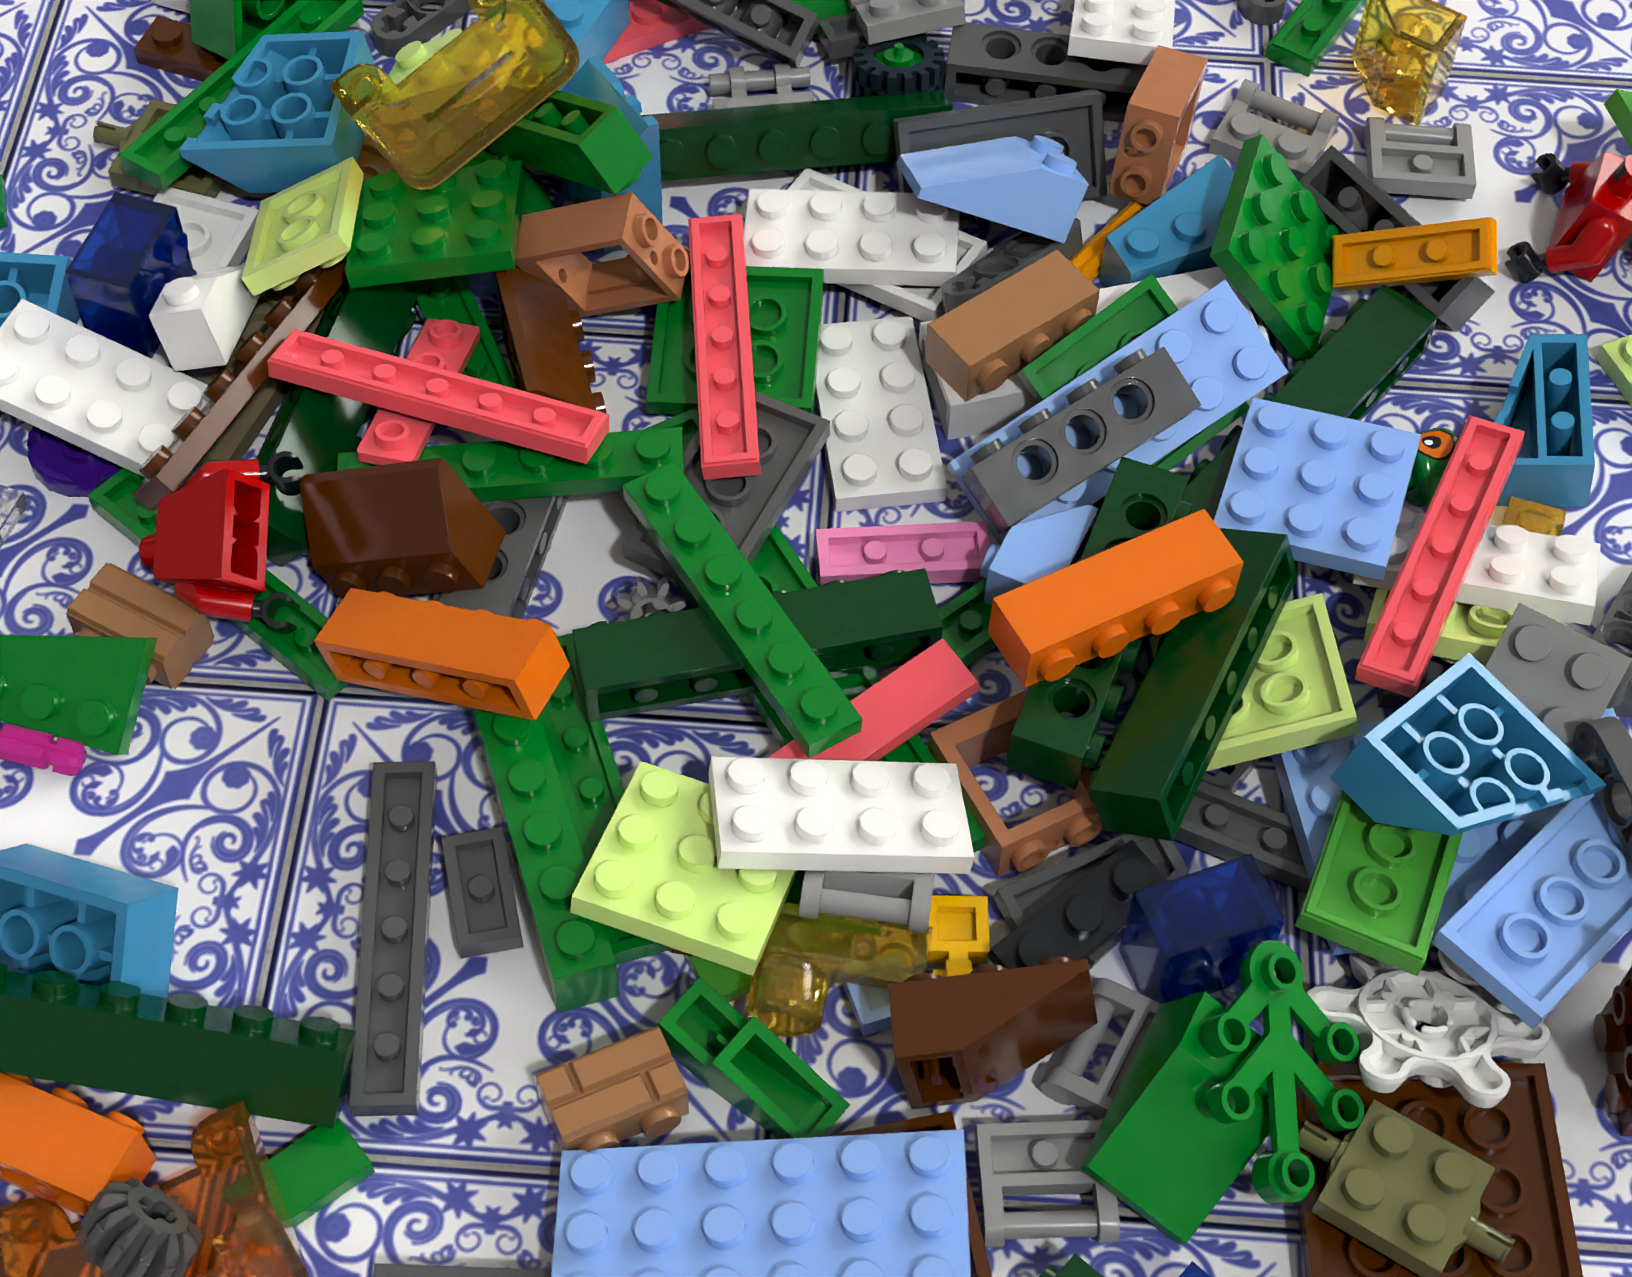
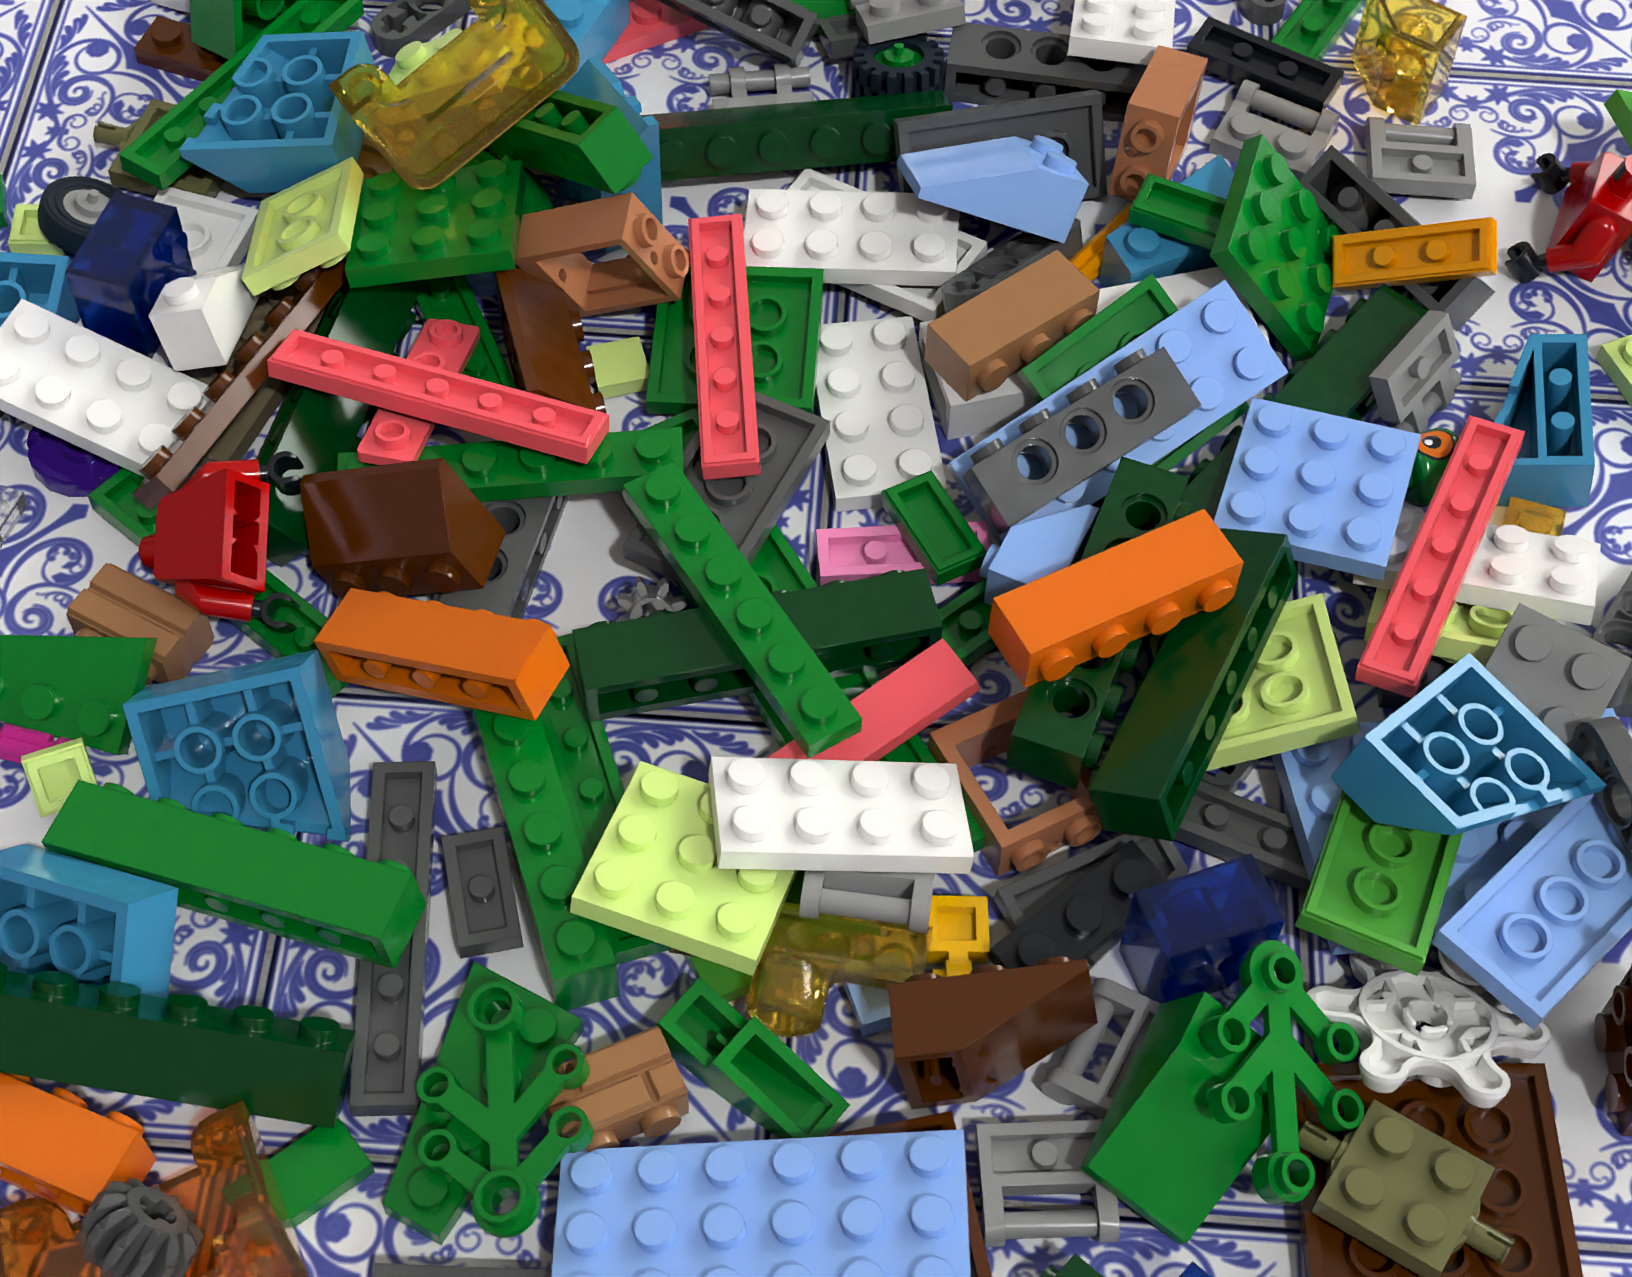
(26, 234): none -> yellowish green tile
(55, 772): none -> yellowish green tile
(71, 209): none -> black wheel
(245, 873): none -> green brick
(248, 745): none -> dark azure wedge
(436, 1202): none -> green wing
(505, 1119): none -> green plant
(620, 367): none -> yellowish green tile
(933, 528): none -> green tile
(1177, 211): none -> green tile
(1276, 68): none -> black plate
(1418, 374): none -> light grey plate

